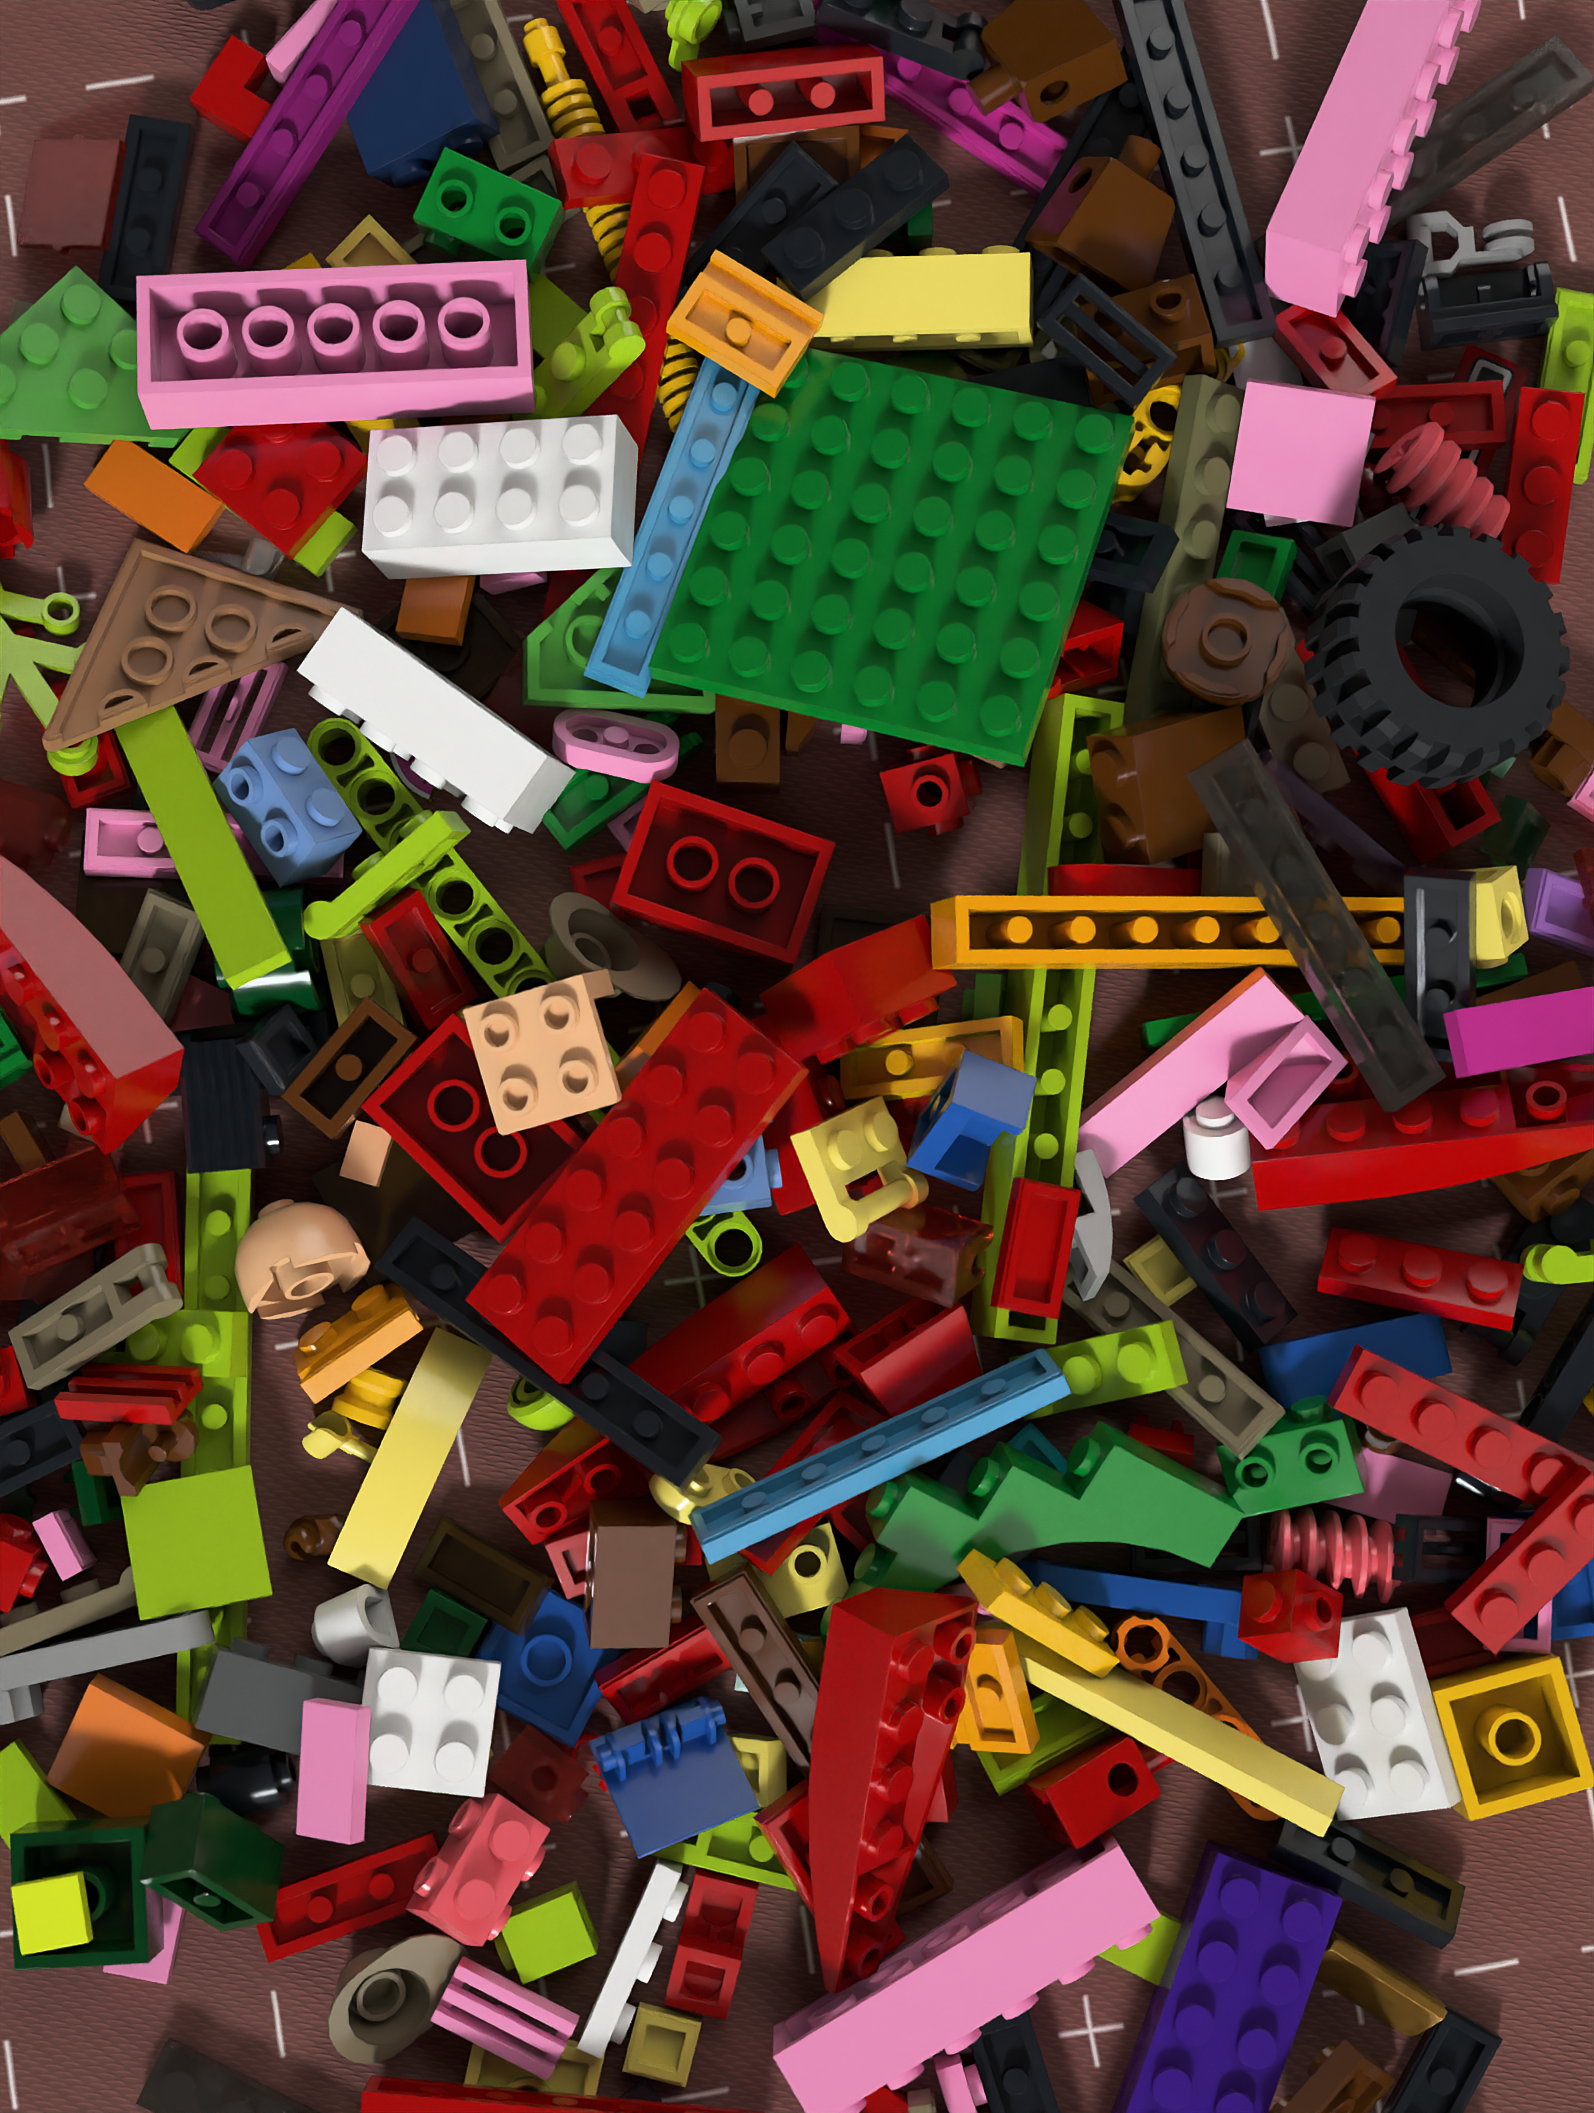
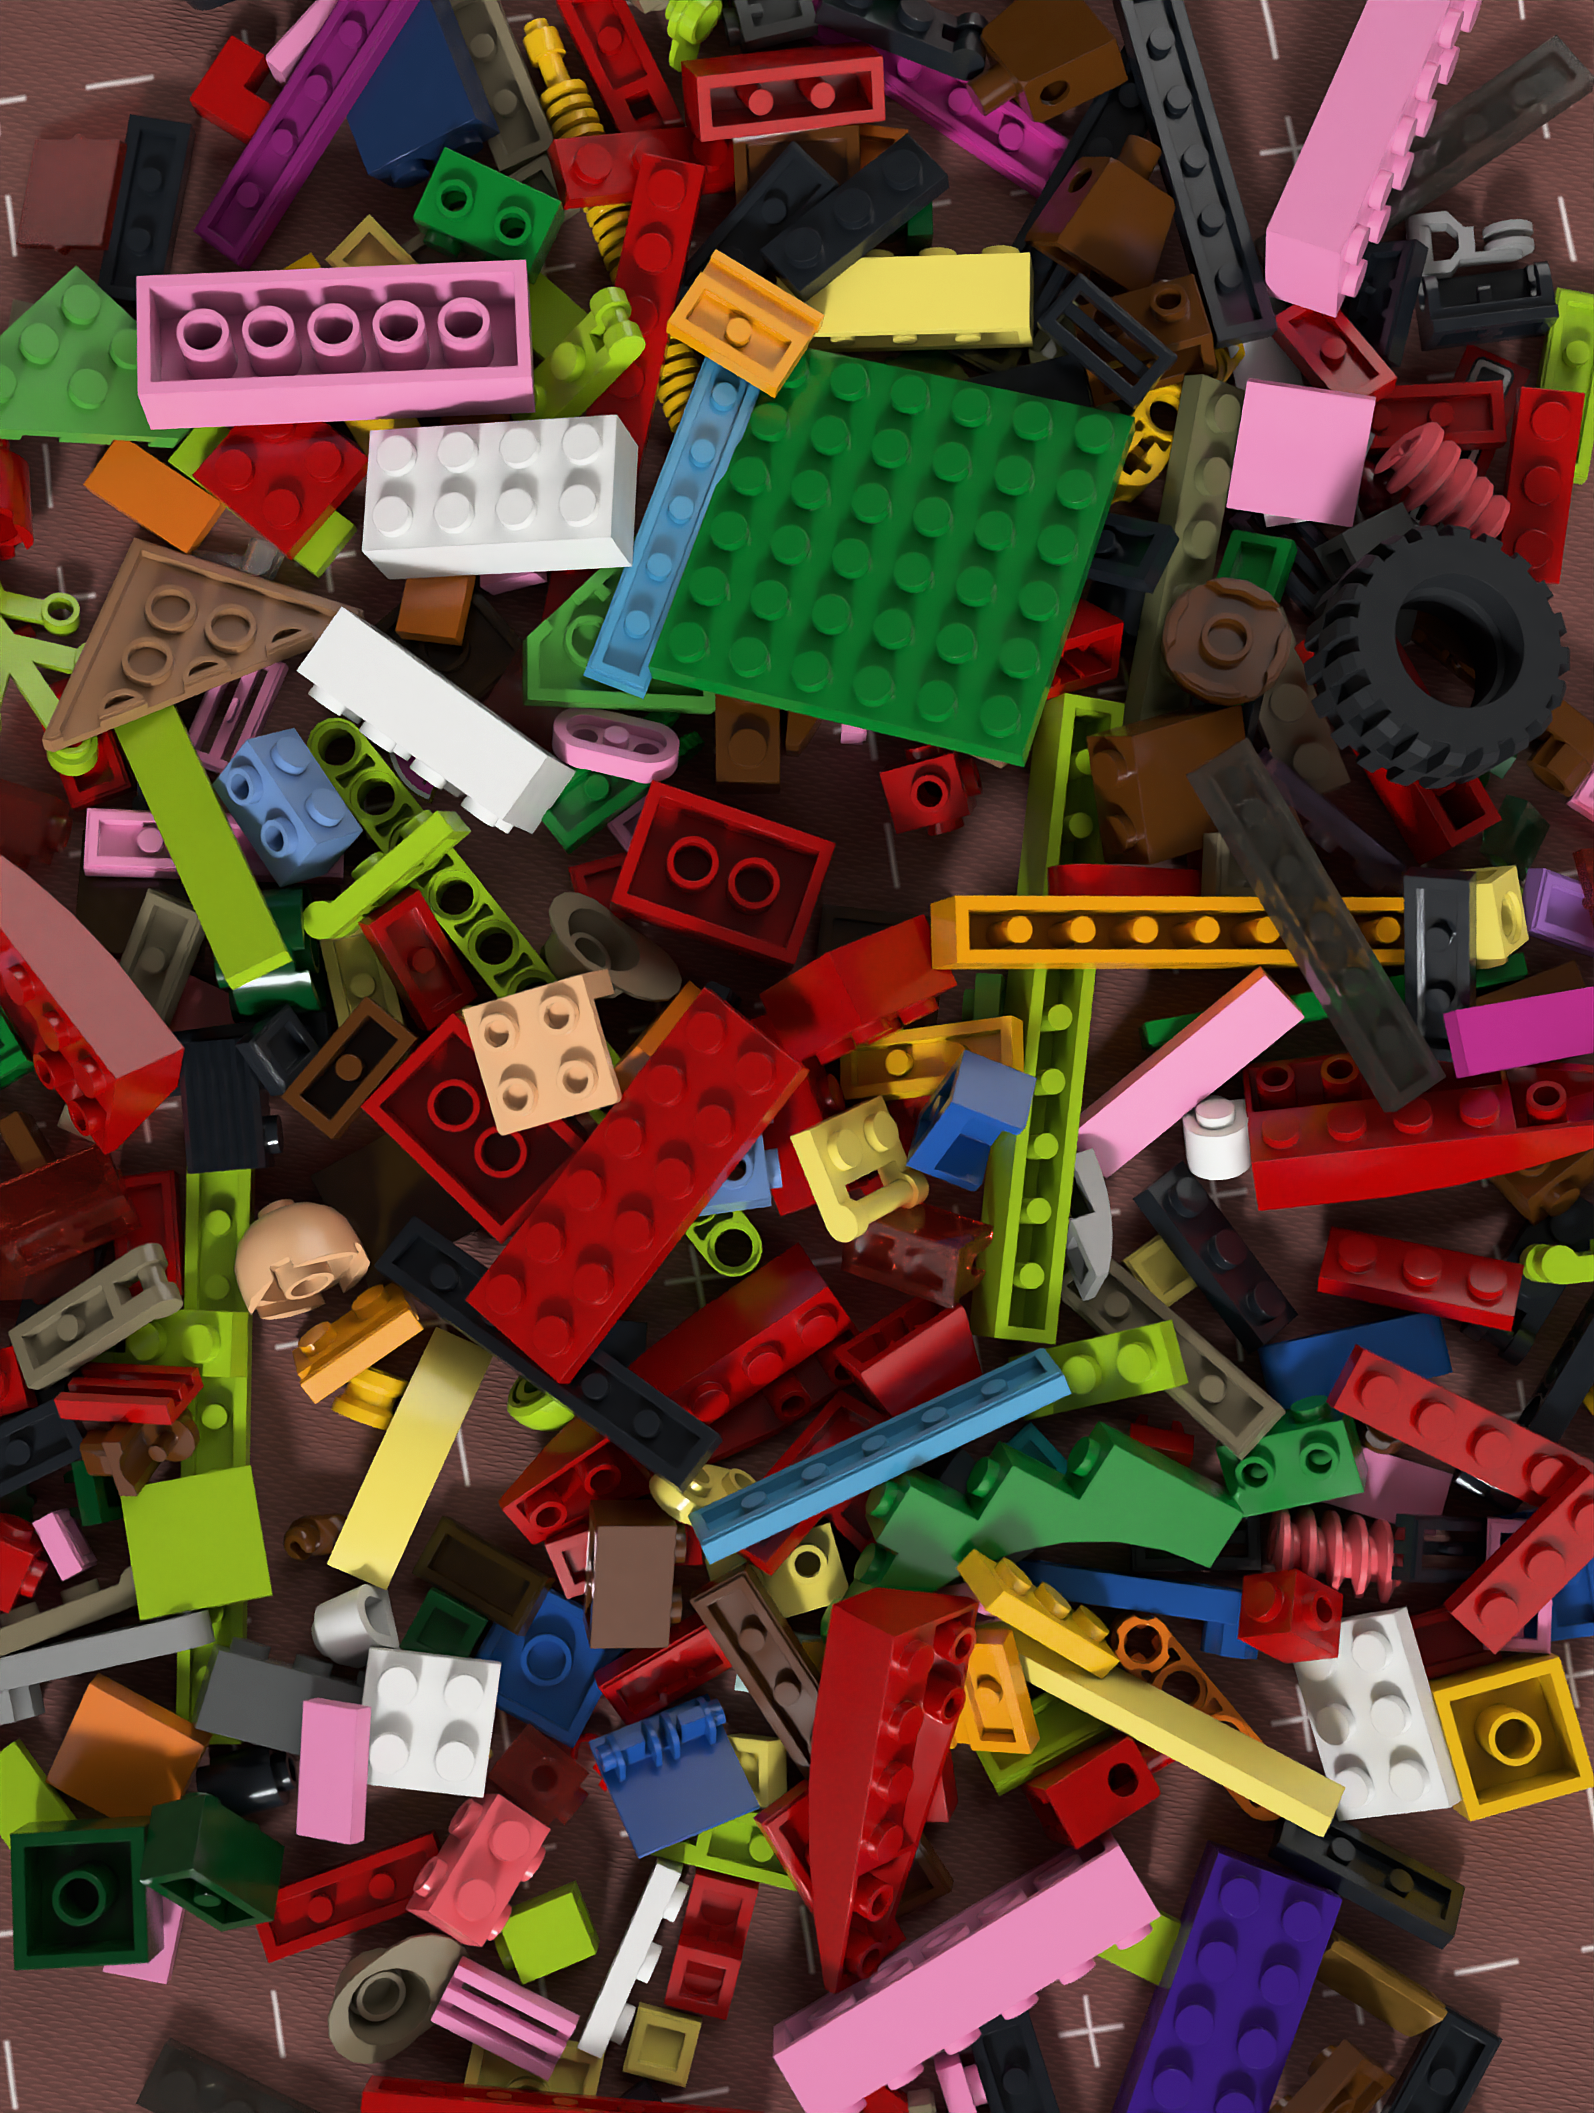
(52, 1913): neon yellow tile -> none
(332, 1432): light yellow hand -> none
(366, 1154): light nougat piece -> none
(1035, 1248): red tile -> none
(1283, 1081): bright pink slope -> none

